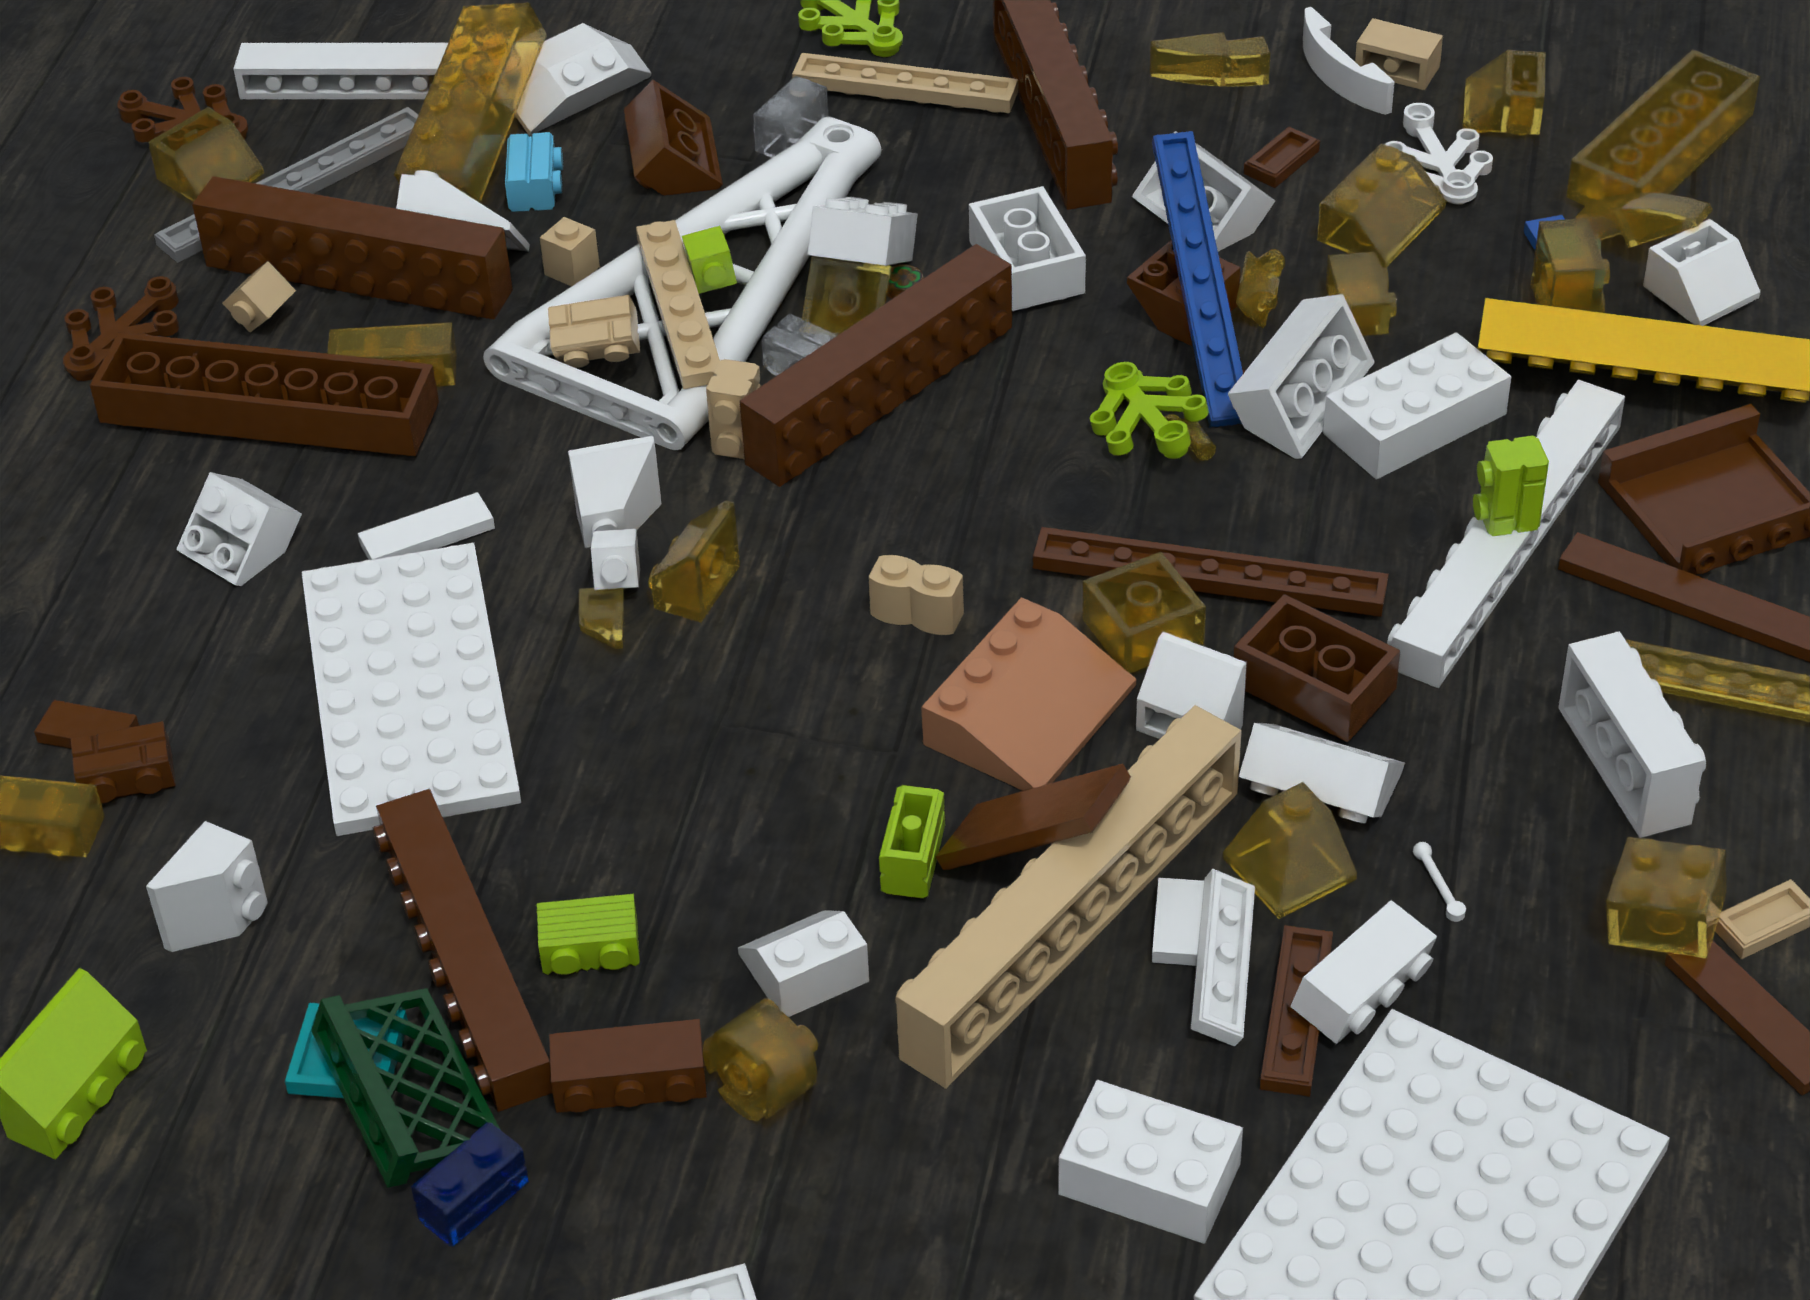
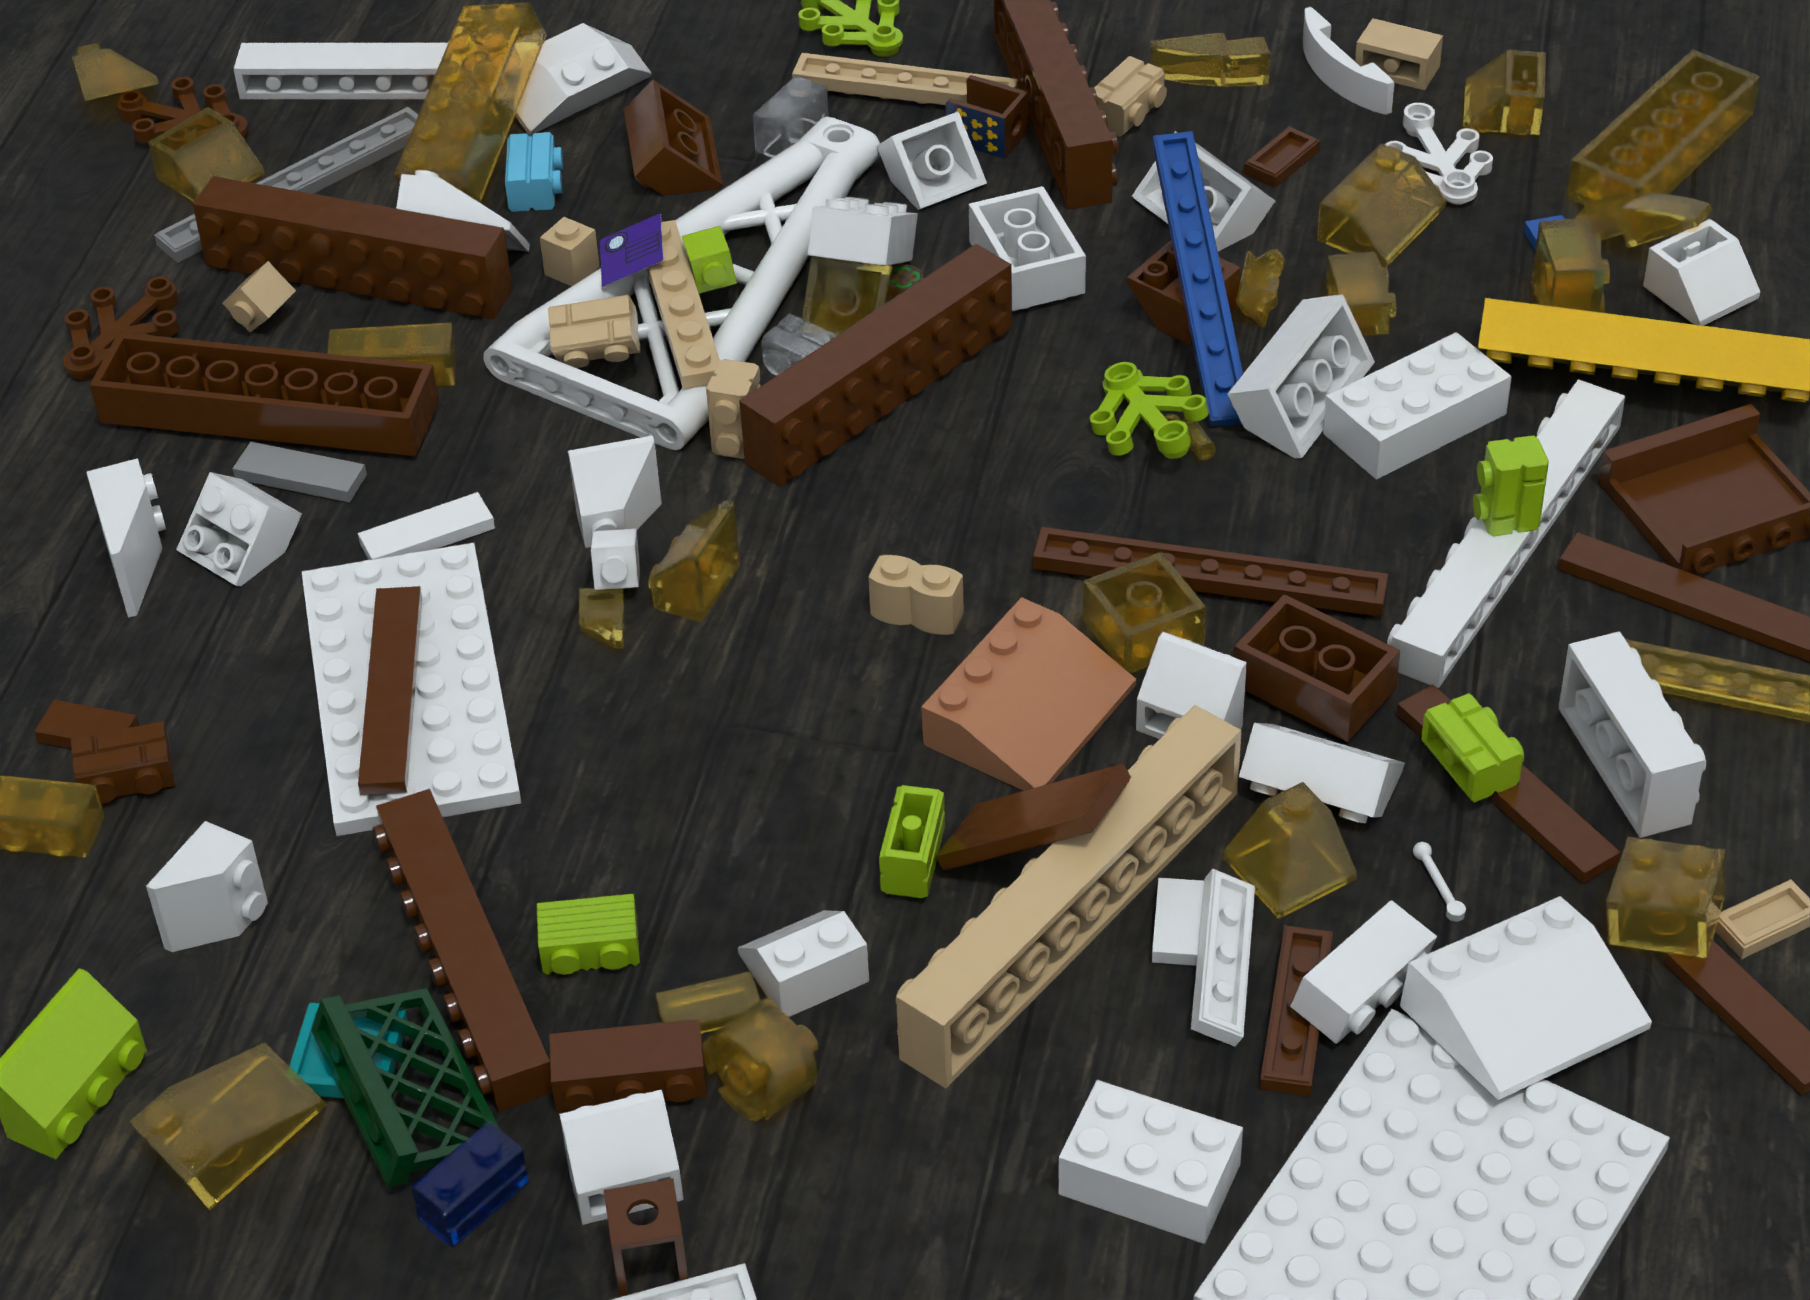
(107, 72): none -> clear yellow slope
(129, 526): none -> white slope
(227, 1120): none -> clear yellow slope
(300, 471): none -> light grey tile
(390, 691): none -> reddish brown tile
(618, 1147): none -> white slope
(629, 1235): none -> reddish brown piece
(631, 250): none -> dark purple sticker
(711, 1001): none -> clear yellow tile
(932, 161): none -> white slope
(991, 115): none -> reddish brown piece
(1130, 94): none -> tan brick
(1472, 747): none -> lime brick
(1524, 997): none -> white slope
(1534, 807): none -> reddish brown tile

